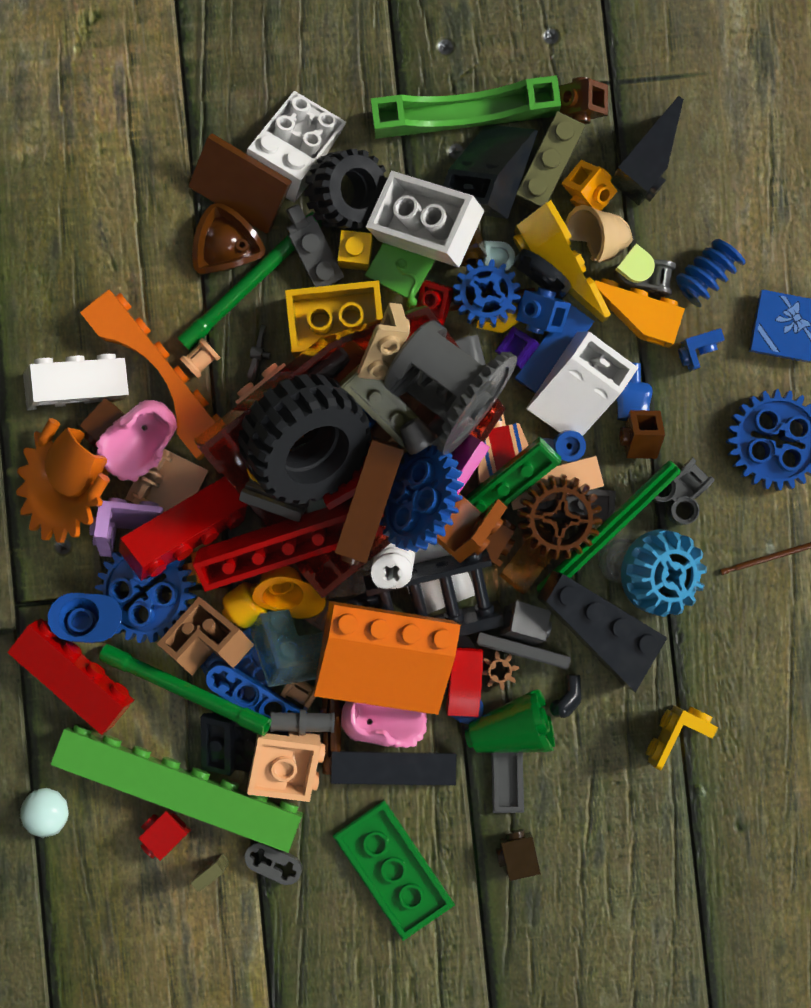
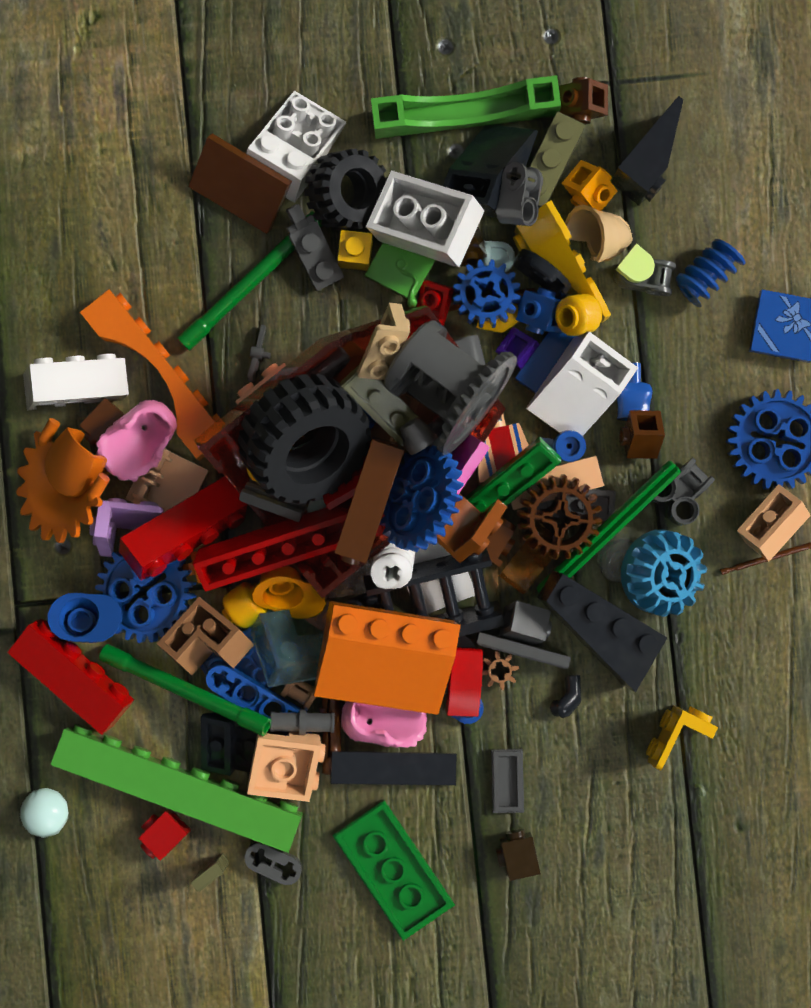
(200, 358): light nougat bush -> none
(224, 241): reddish brown hat -> none
(330, 309): yellow brick -> none
(513, 727): green cone -> none
(519, 197): none -> dark grey piece
(578, 314): none -> yellow head
(646, 317): light orange slope -> none
(704, 343): blue bracket -> none
(773, 522): none -> light nougat brick

